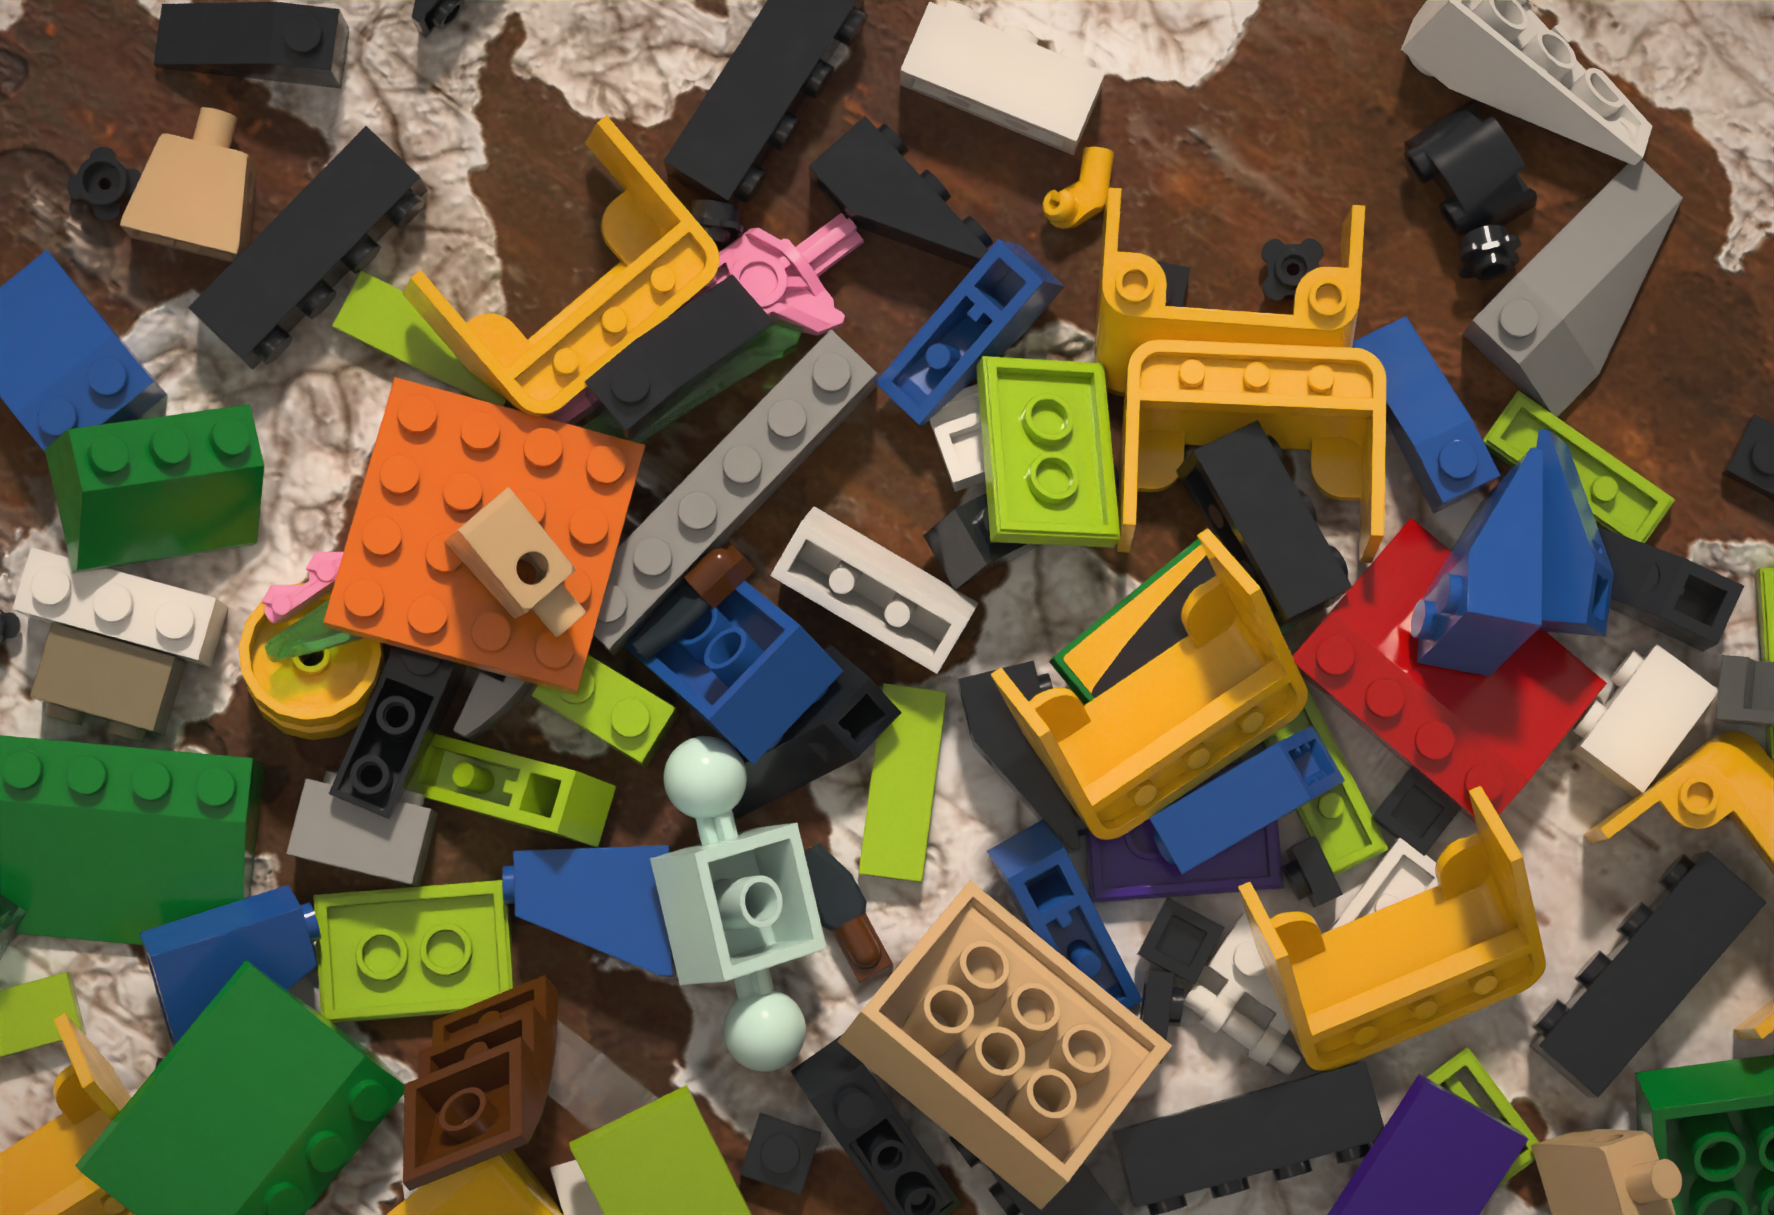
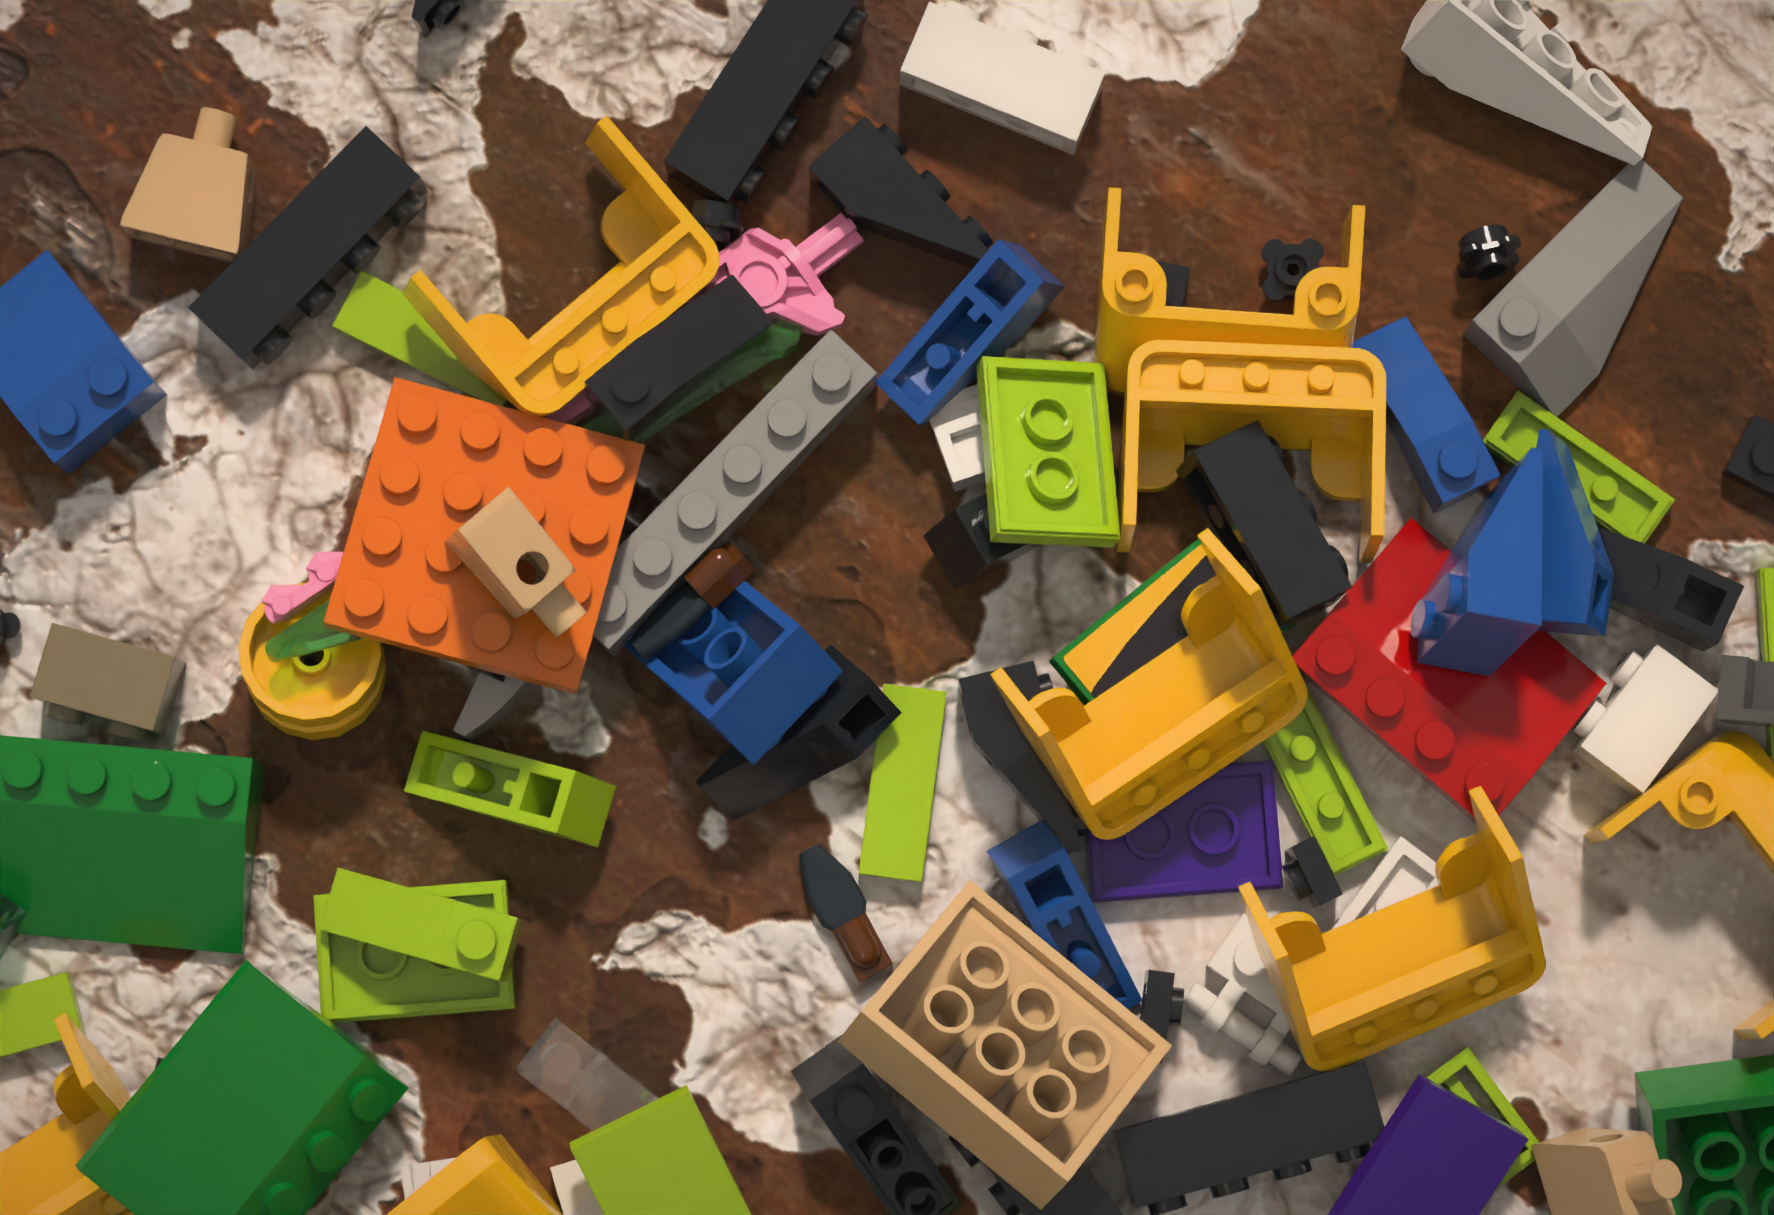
(87, 182): black plate -> none
(121, 607): white brick -> none
(158, 487): green slope -> none
(201, 952): blue slope -> none
(254, 41): black slope -> none
(360, 840): light grey brick -> none
(396, 729): black slope -> none
(422, 924): none -> lime slope
(480, 1082): reddish brown slope -> none
(596, 899): blue slope -> none
(613, 711): lime brick -> none
(737, 903): light aqua brick -> none
(780, 1153): black plate -> none
(874, 589): white brick -> none
(1086, 196): yellow arm -> none
(1180, 941): black plate -> none
(1245, 800): blue slope -> none
(1415, 811): black plate -> none
(1473, 168): black cylinder -> none
(1646, 973): black brick -> none

